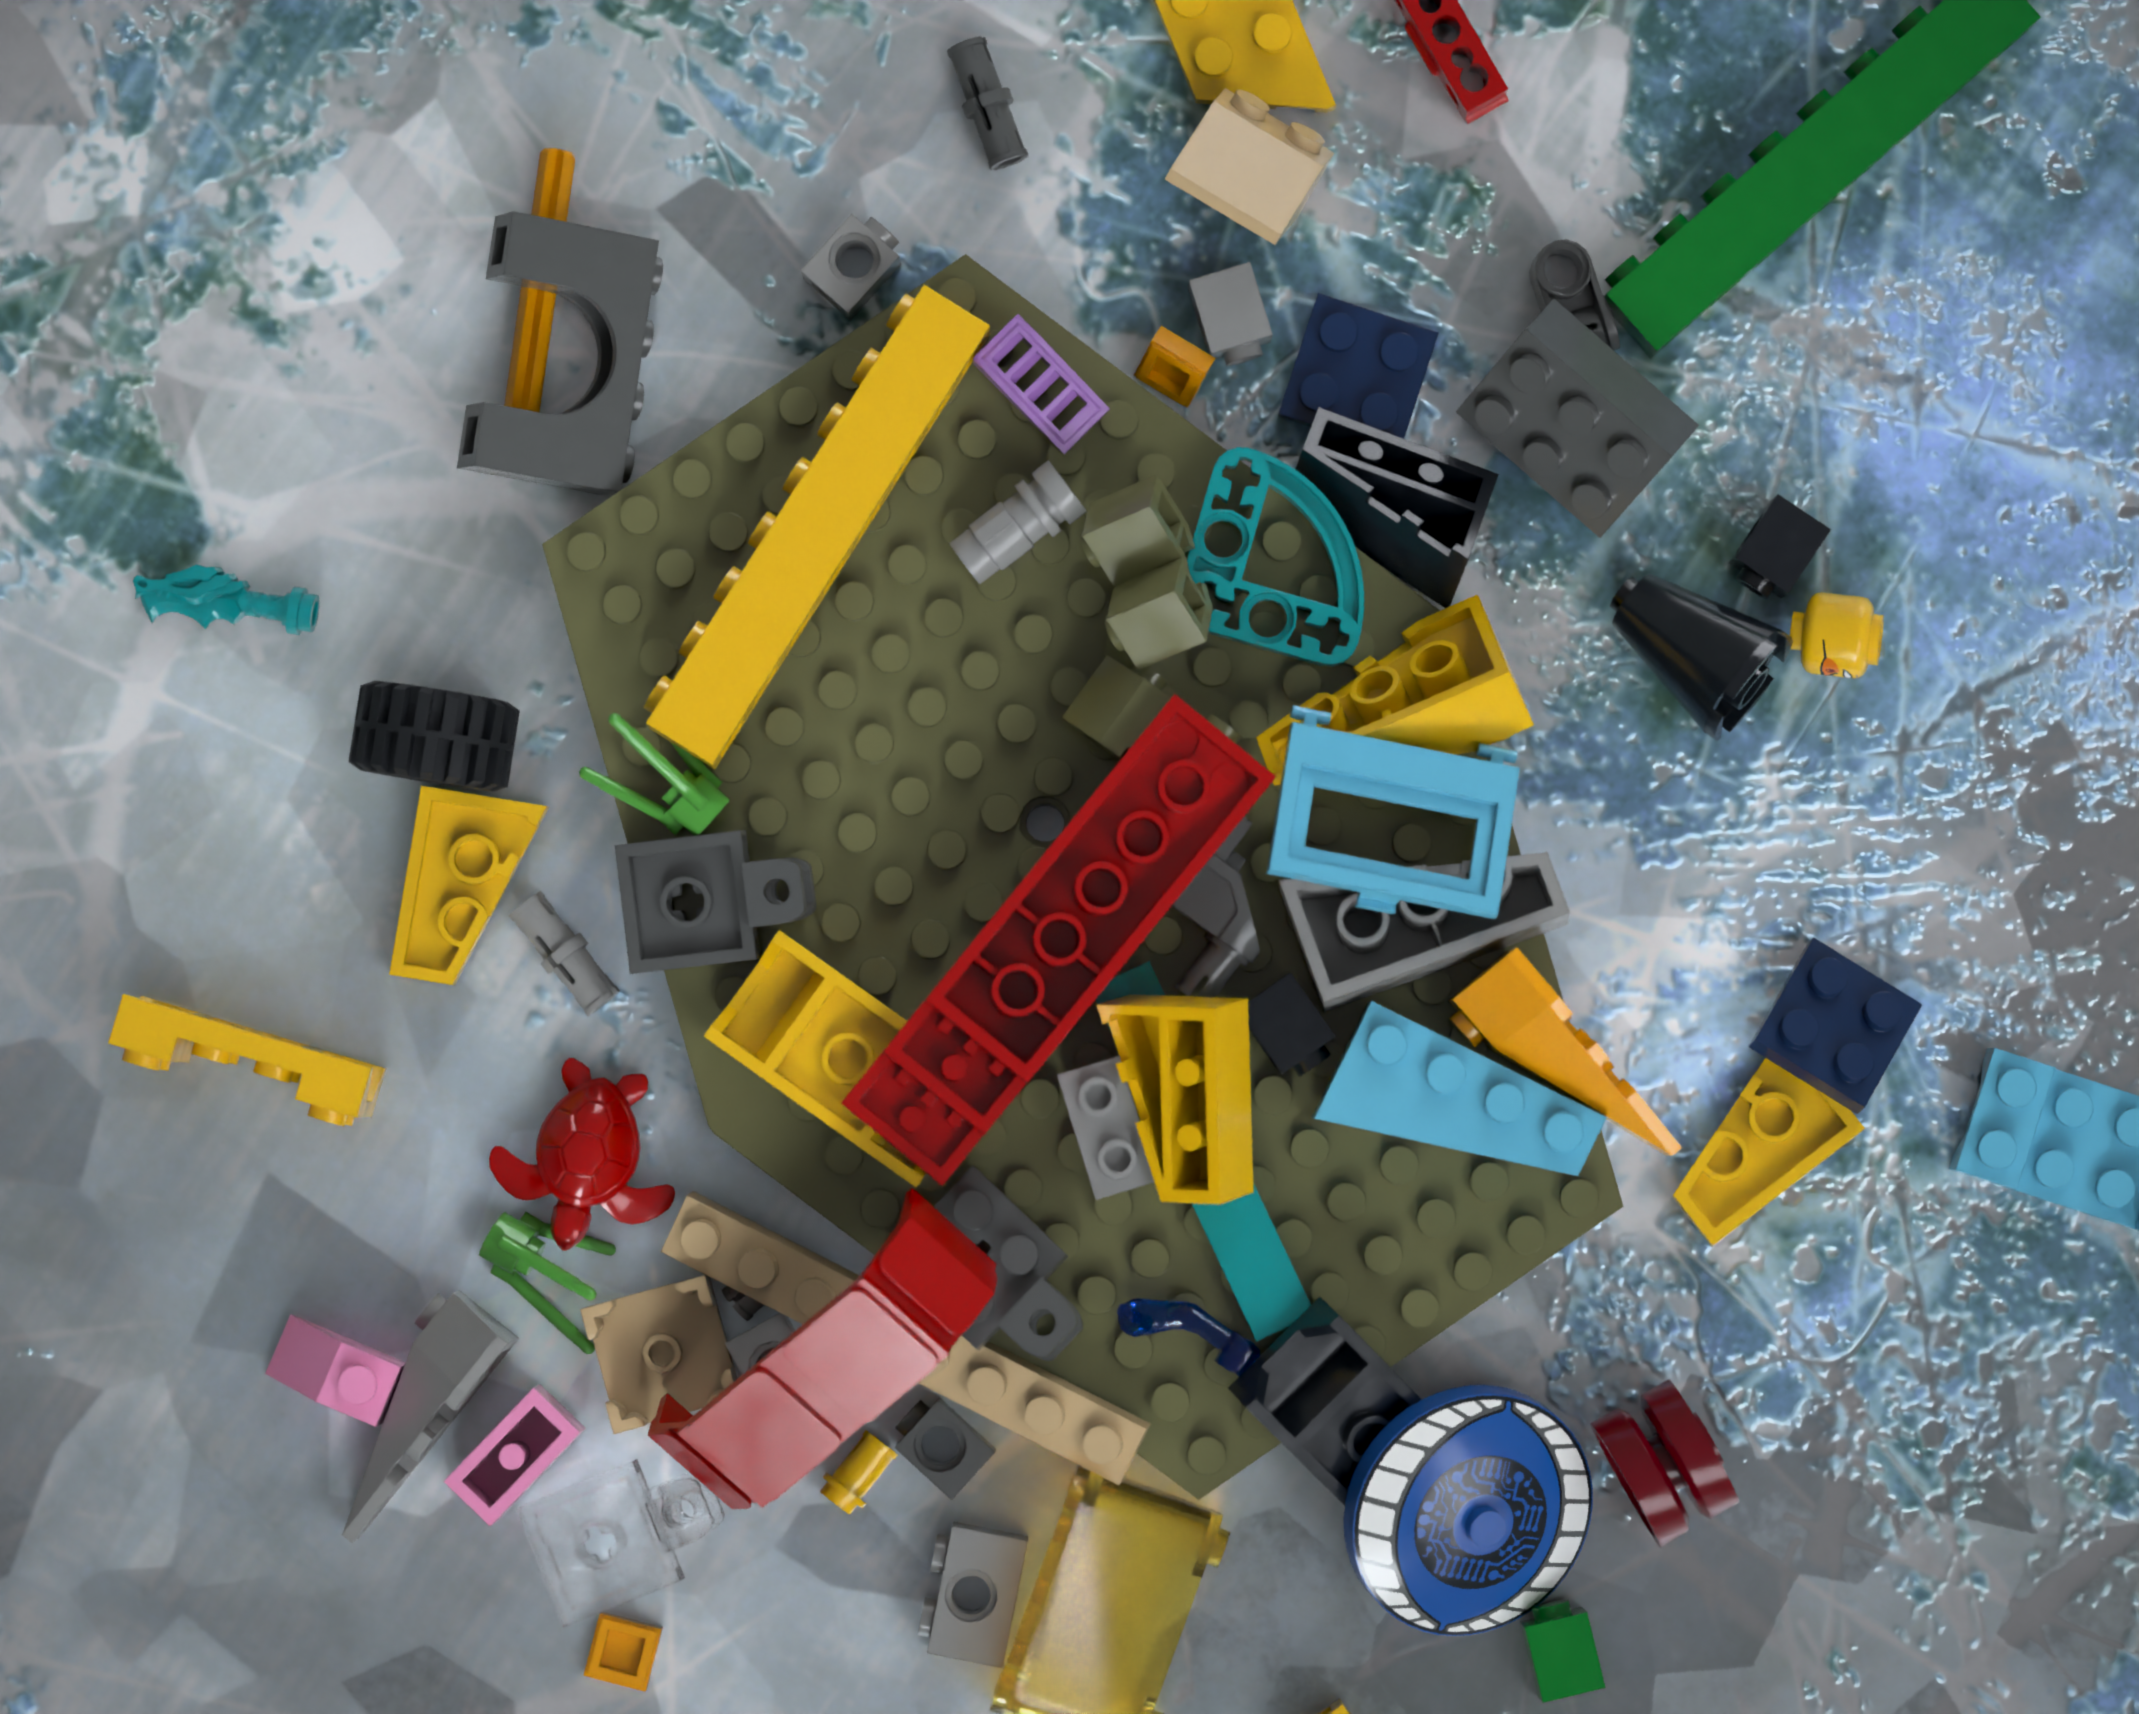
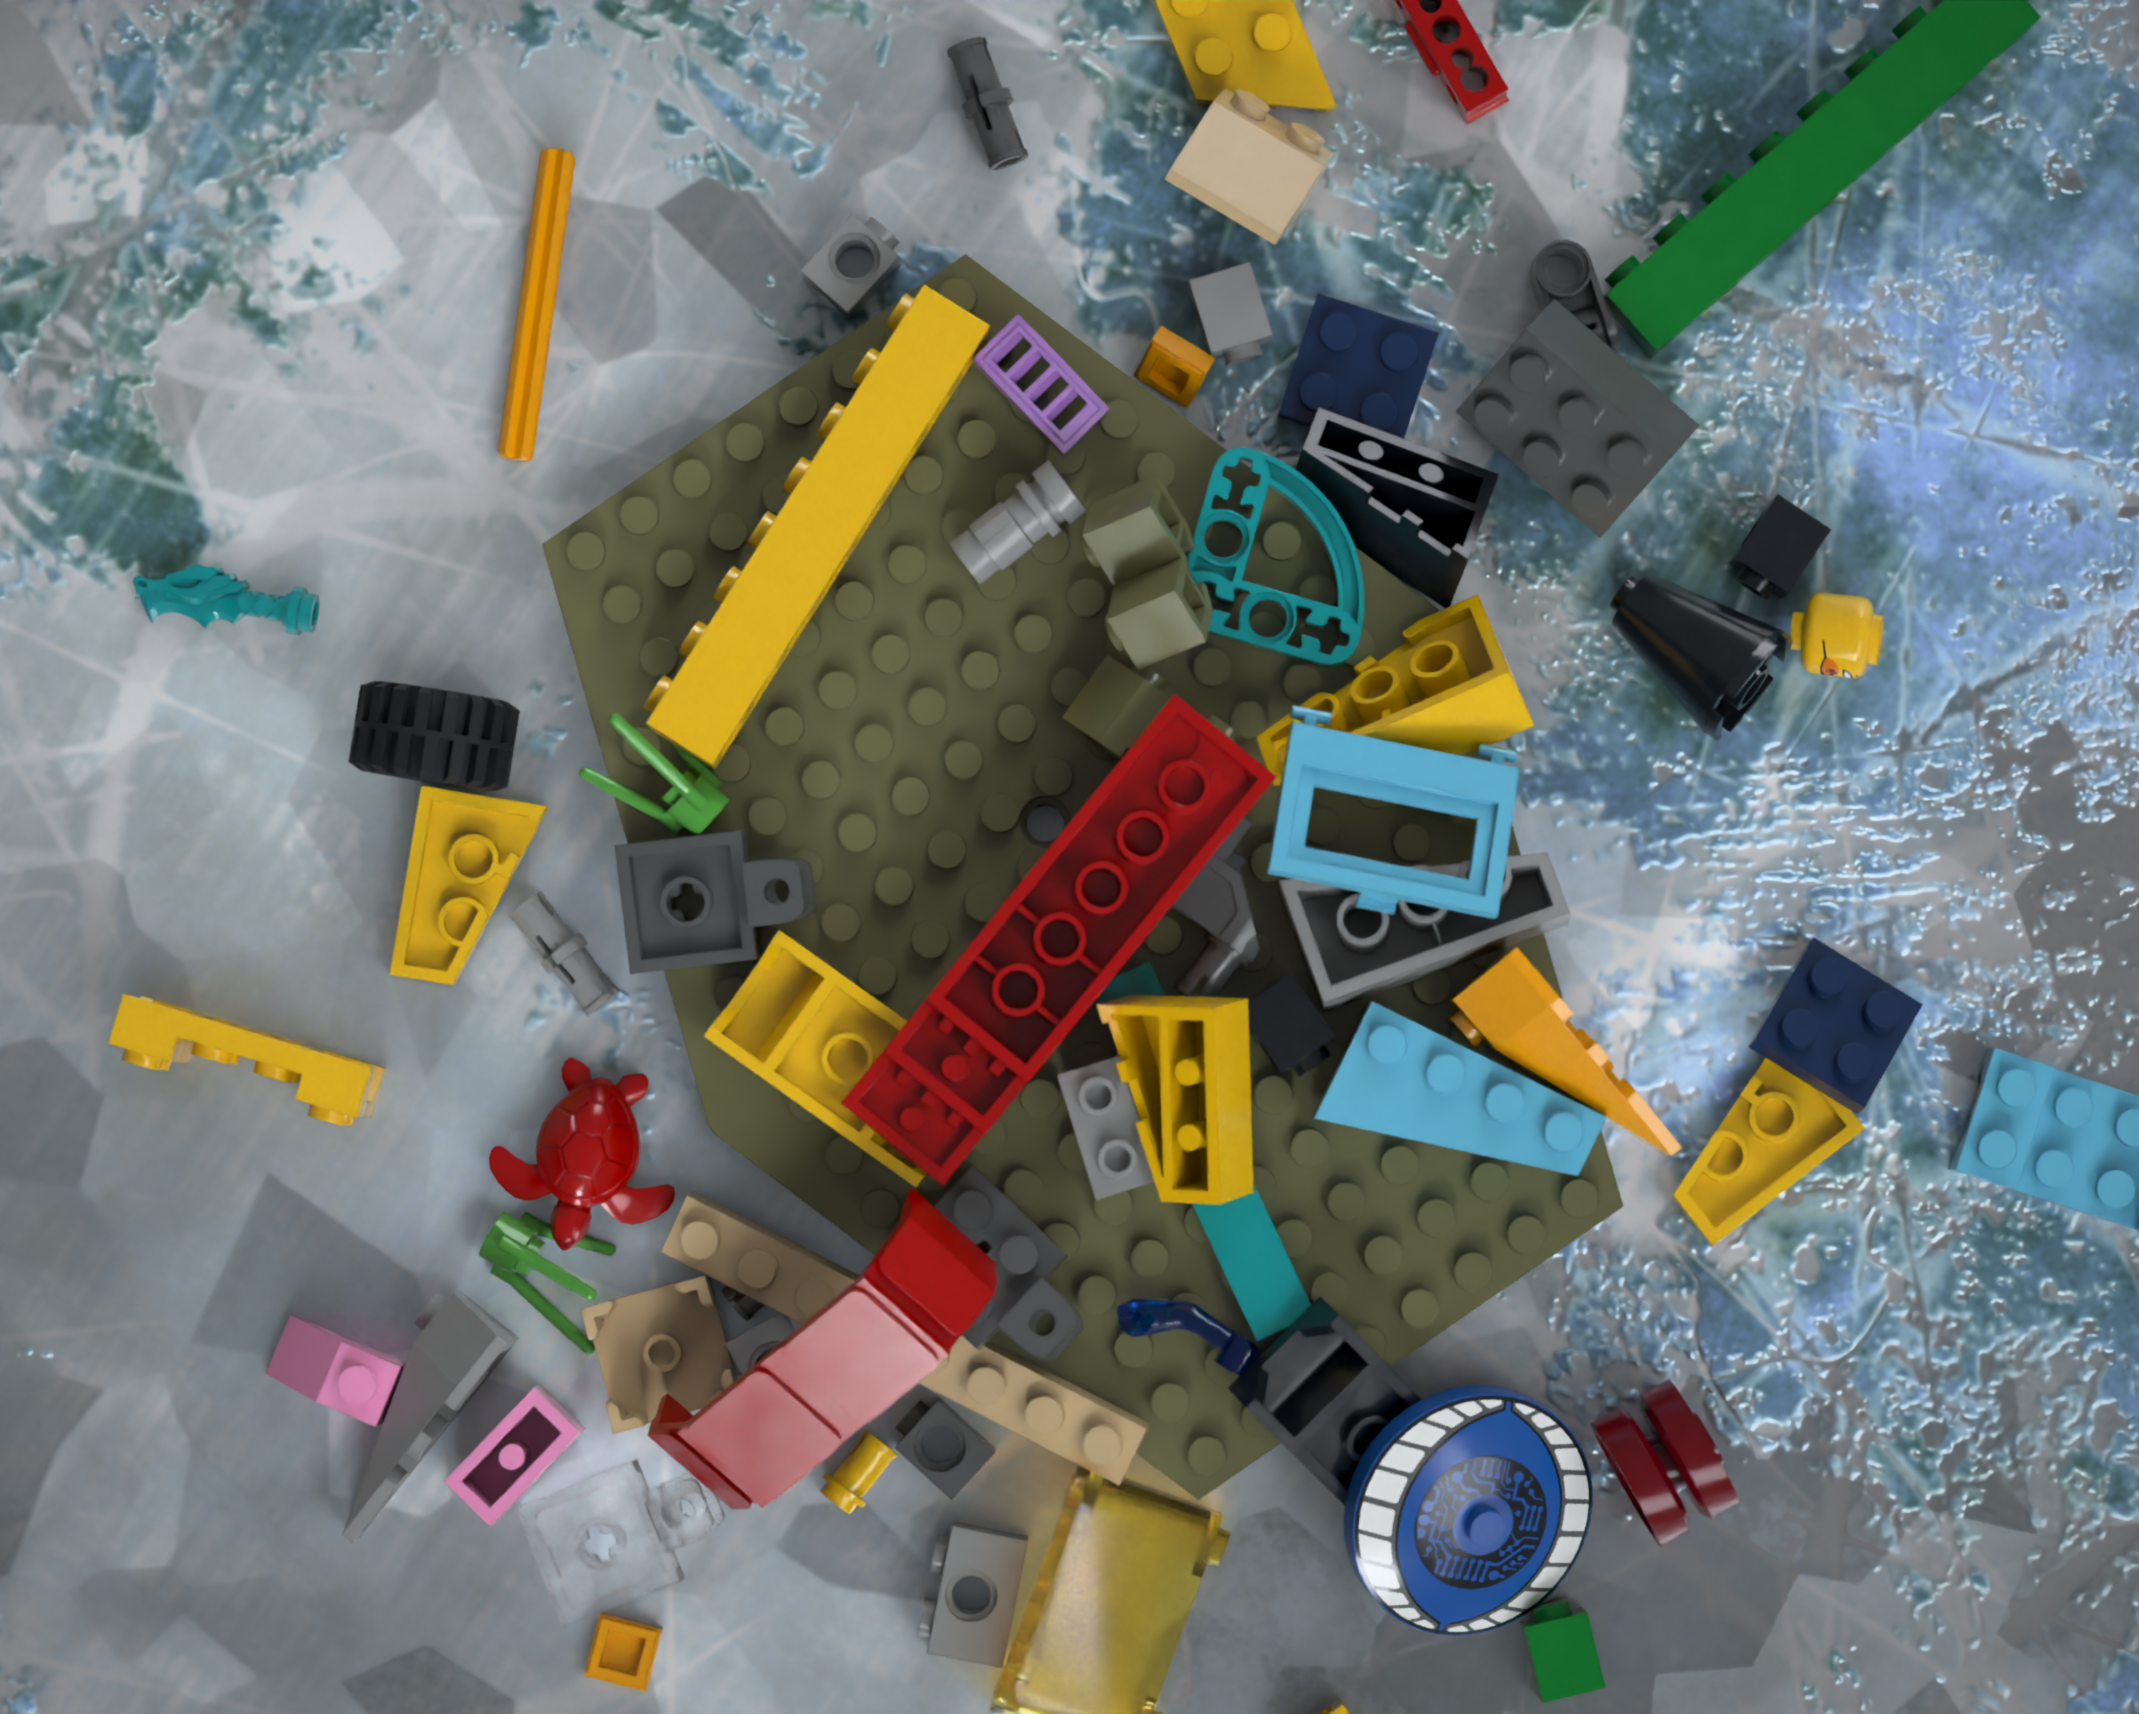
(612, 284): dark grey arch -> none

